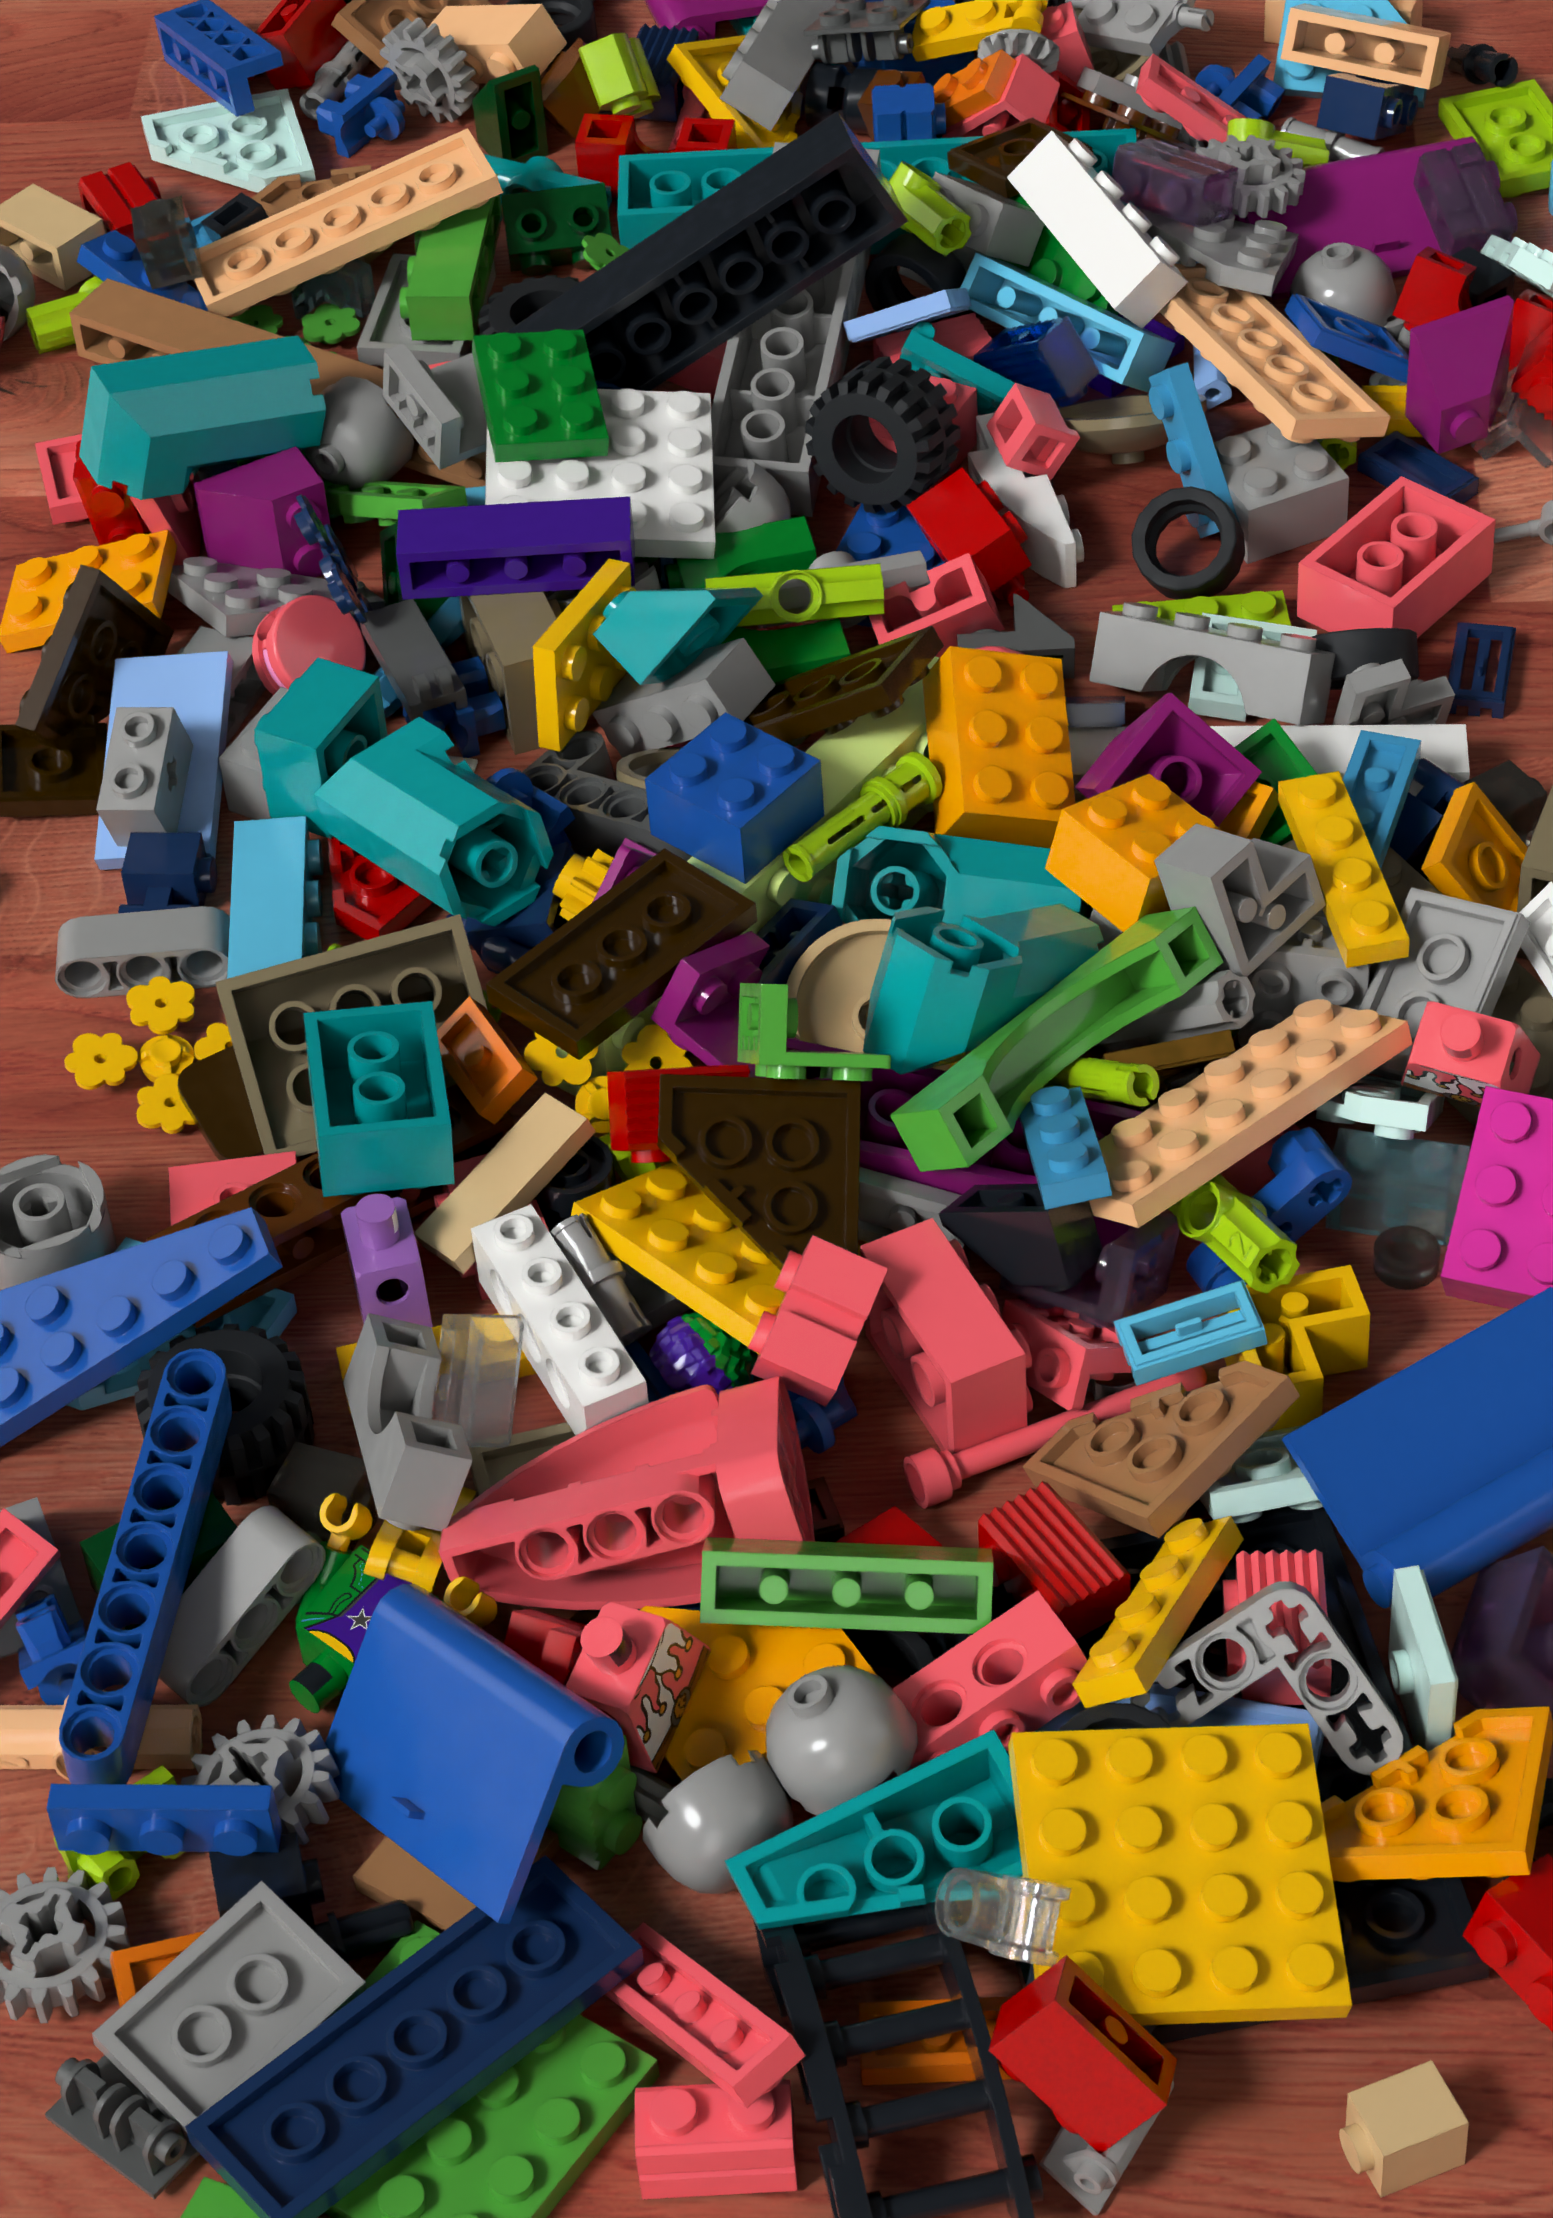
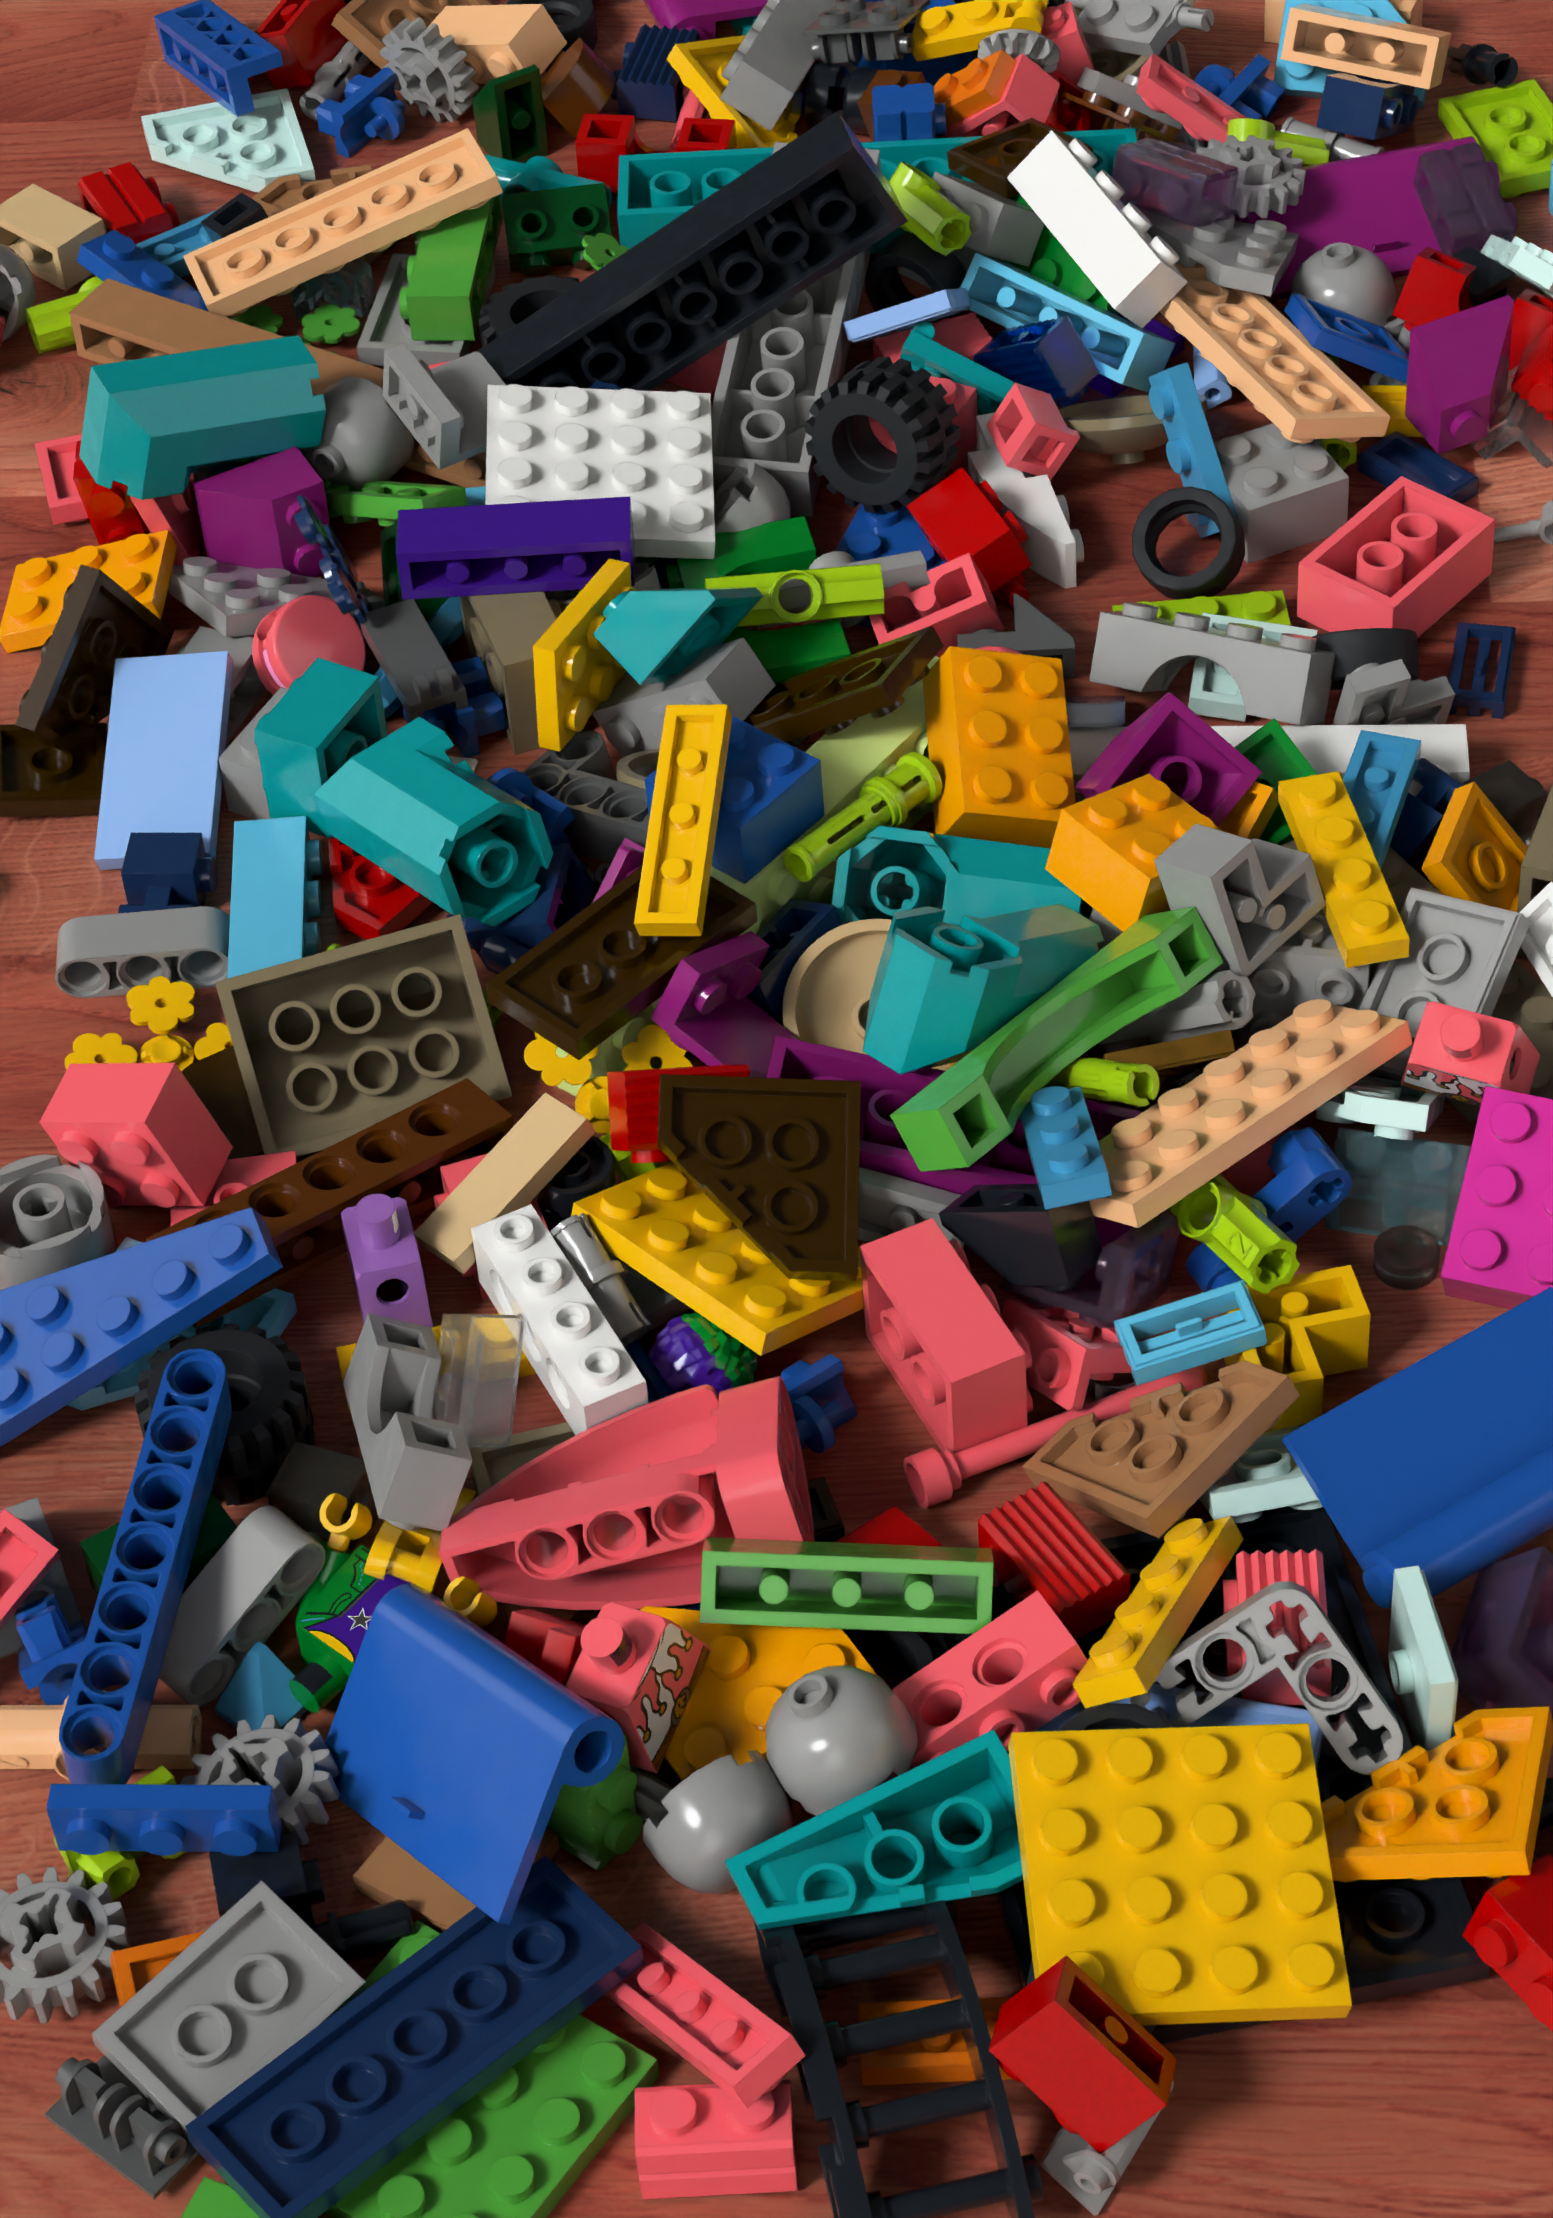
(138, 1133): none -> coral brick
(144, 773): light grey brick -> none
(166, 242): clear smoke brick -> none
(259, 1690): none -> dark azure slope
(378, 1099): teal brick -> none
(483, 1060): orange plate -> none
(539, 395): green plate -> none
(580, 882): yellow gear -> none
(620, 75): lime brick -> none
(683, 820): none -> yellow plate
(769, 1019): bright green bracket -> none
(817, 1320): coral brick -> none
(1001, 1913): clear piece -> none
(1404, 2129): tan brick -> none

